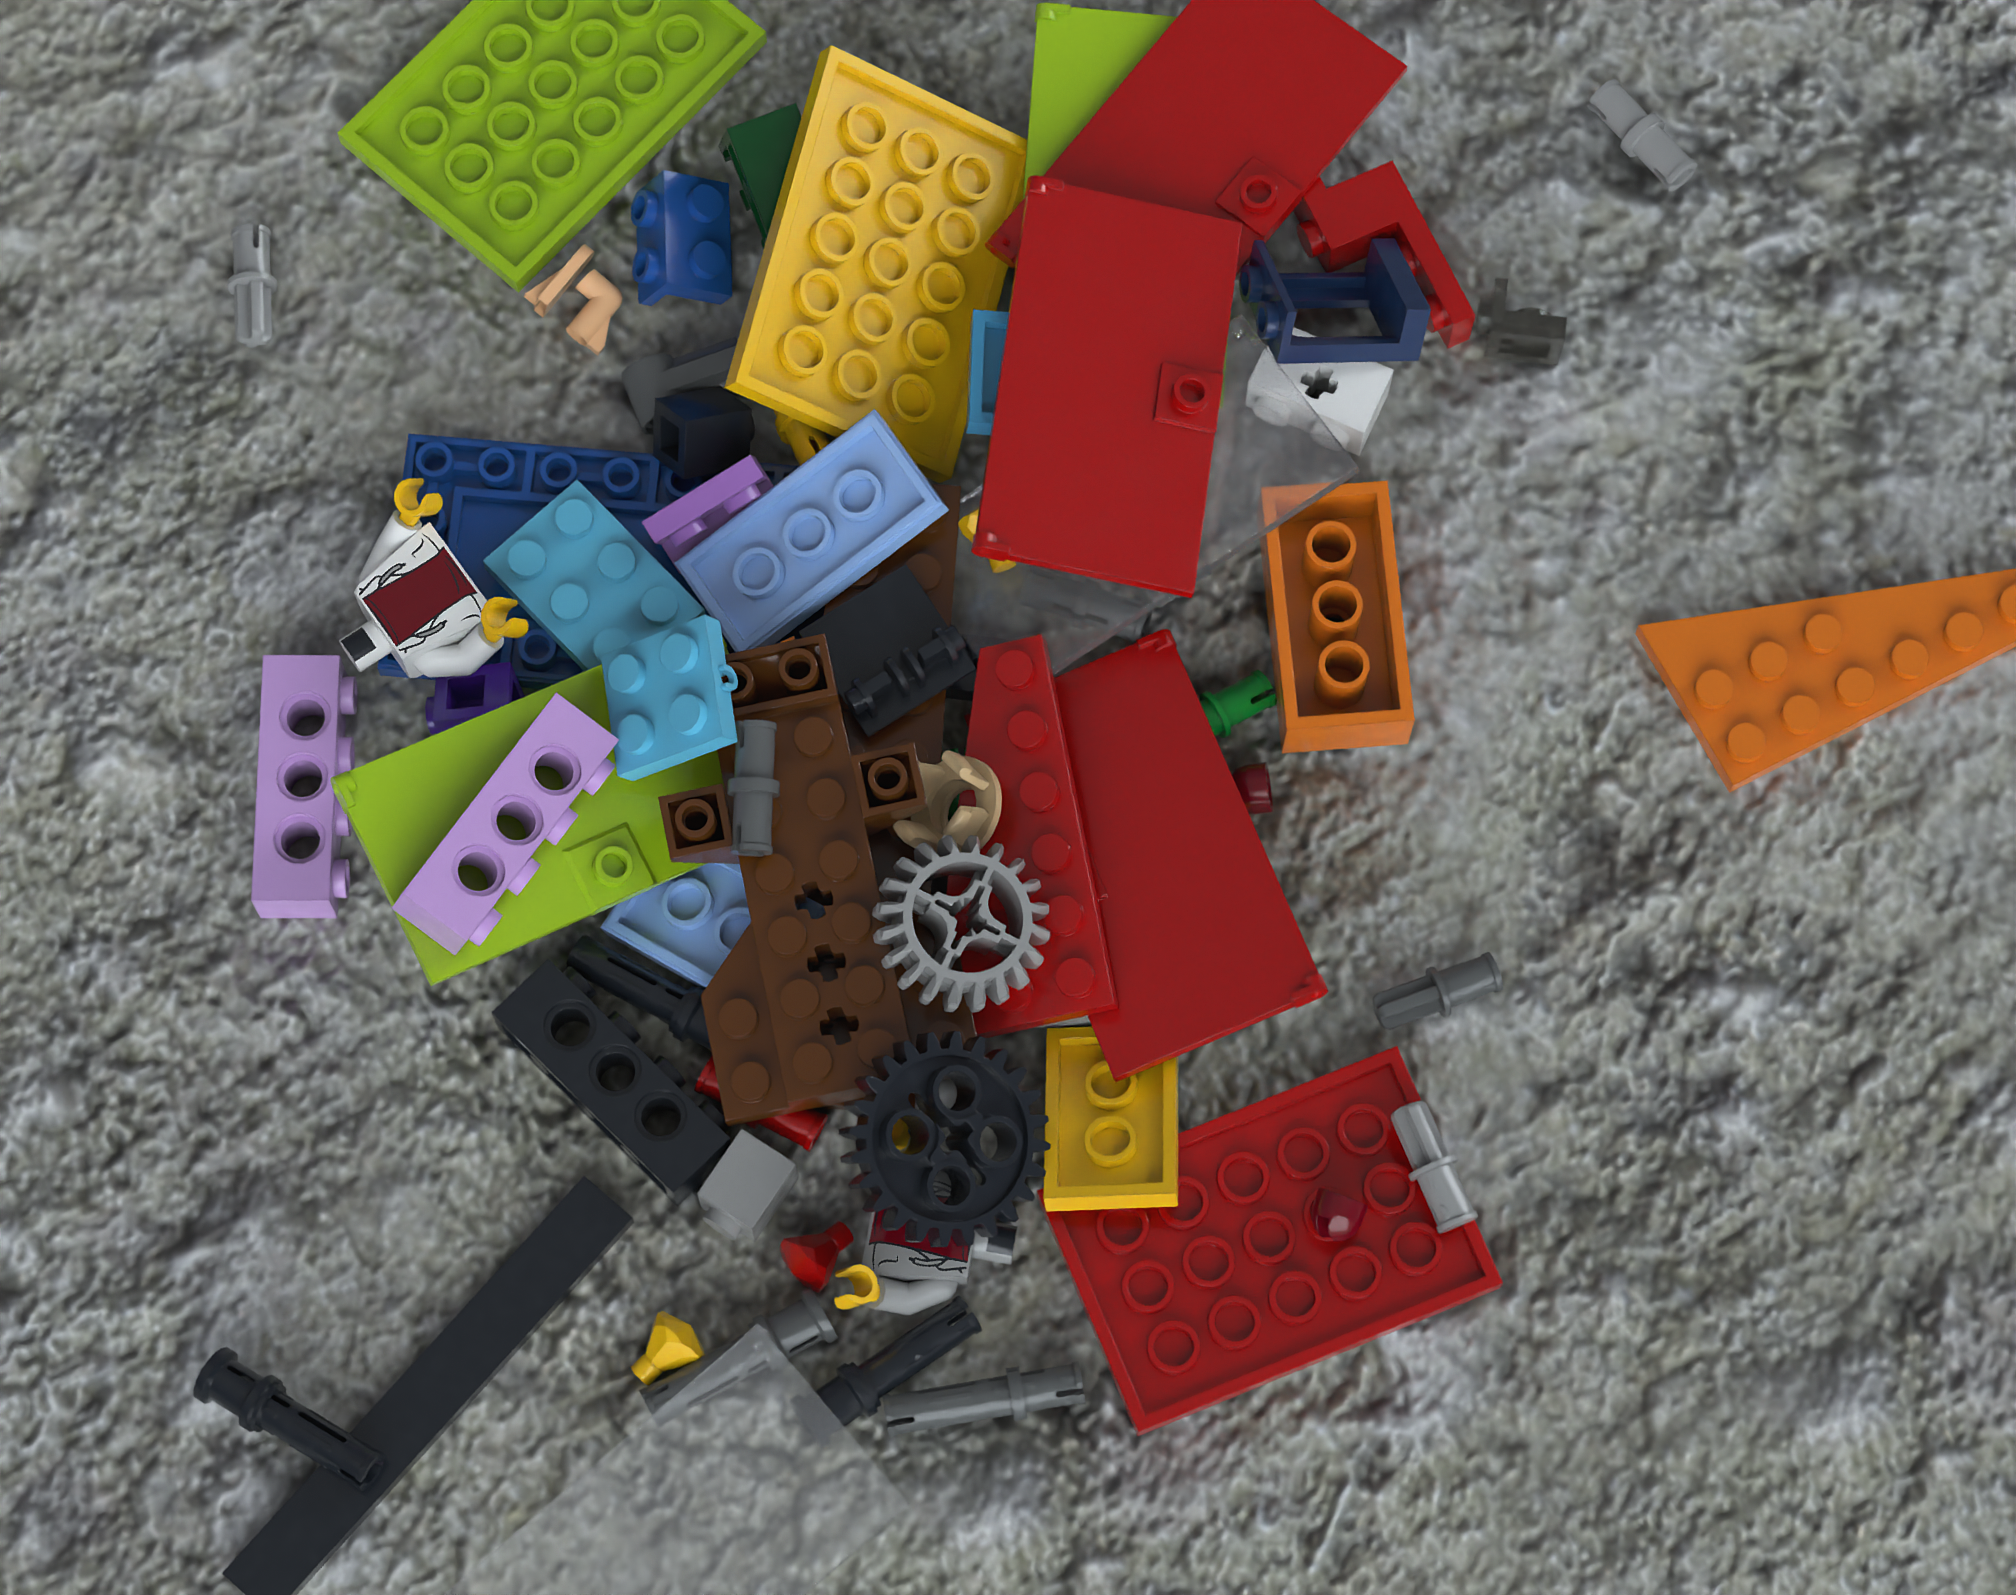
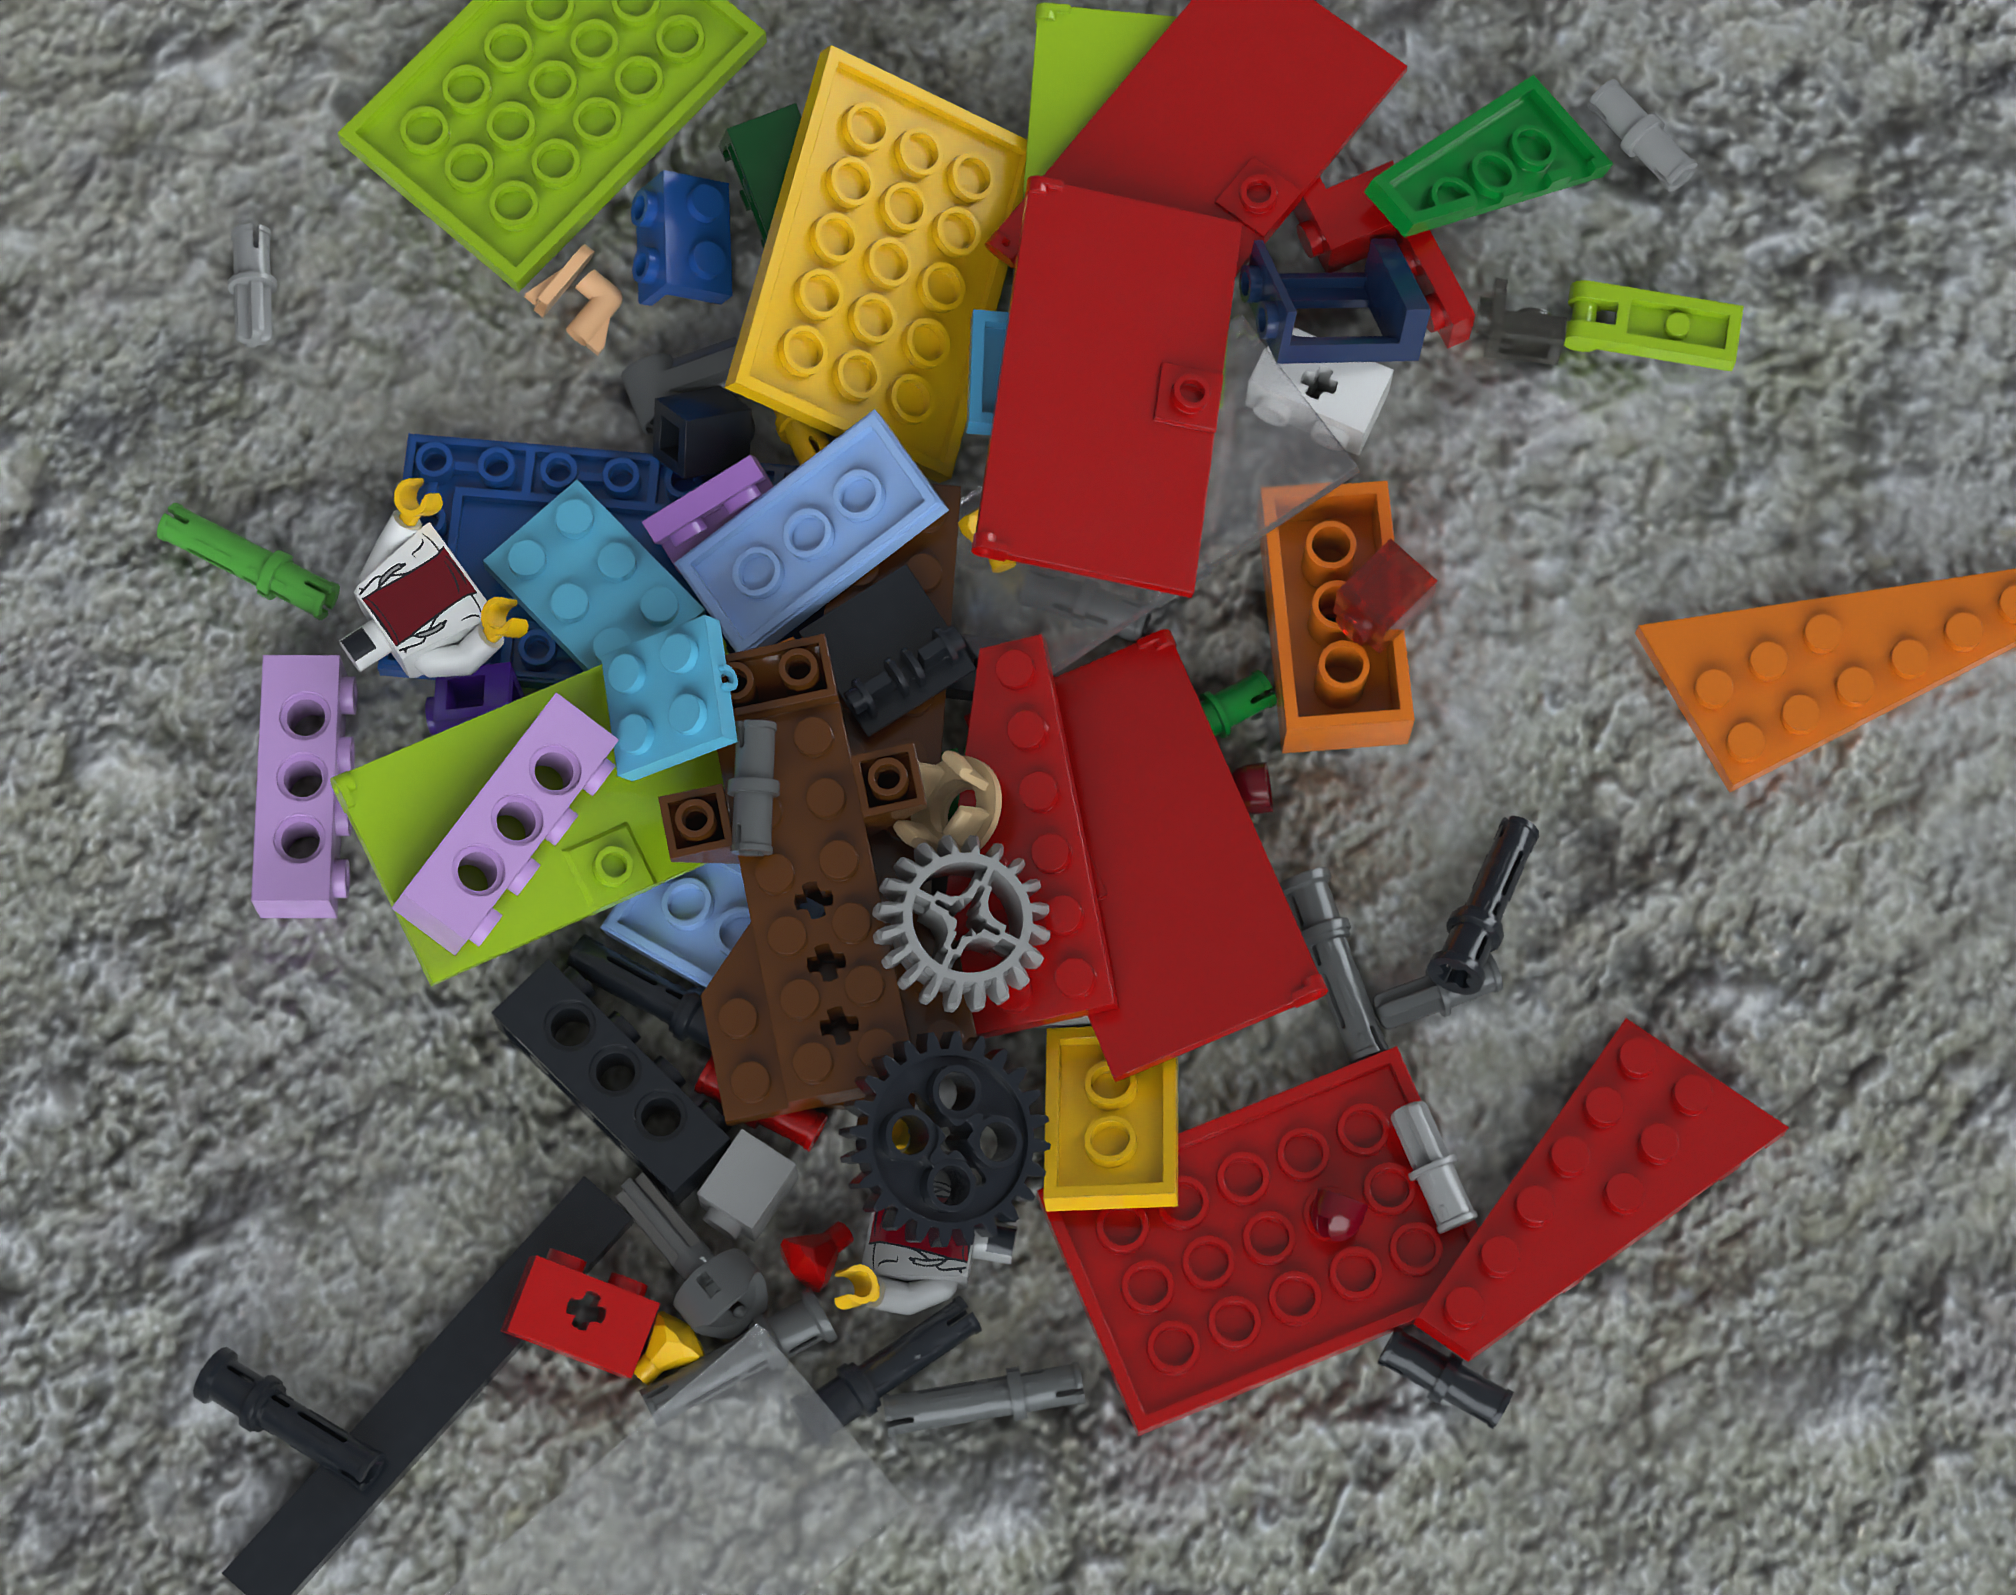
(270, 572): none -> bright green pin
(607, 1344): none -> red brick
(710, 1280): none -> dark grey piece
(1326, 940): none -> dark grey pin
(1383, 597): none -> clear red brick
(1445, 1377): none -> black pin
(1477, 925): none -> black pin
(1488, 161): none -> green wing
(1611, 1168): none -> red wing
(1654, 325): none -> lime plate

